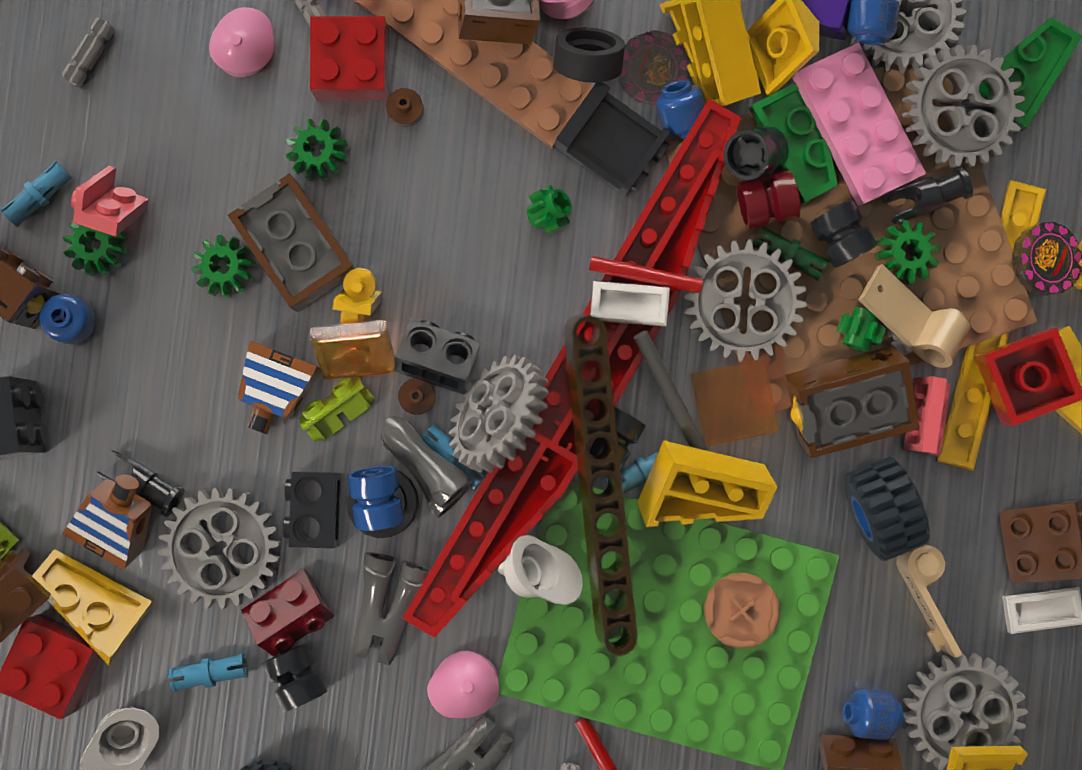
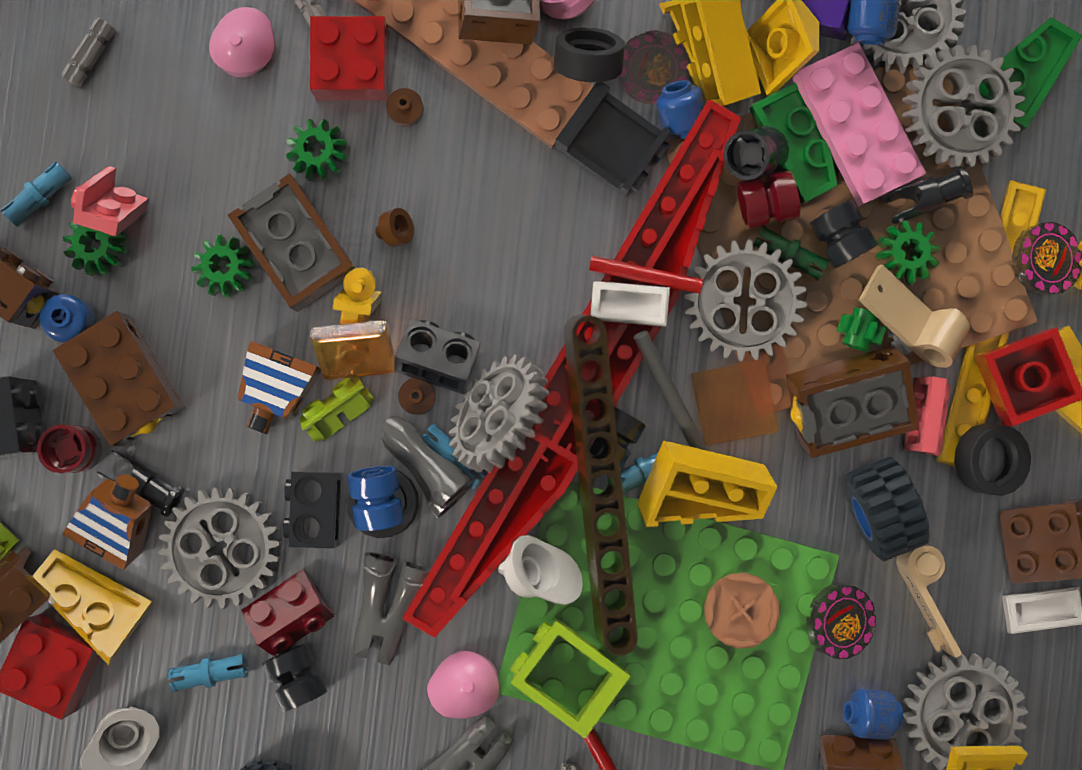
(69, 449): none -> dark red wheel
(119, 379): none -> reddish brown piece
(395, 227): none -> reddish brown tile
(549, 209): green gear -> none
(599, 700): none -> lime window
(841, 621): none -> clear smoke tile
(1016, 464): none -> black tyre

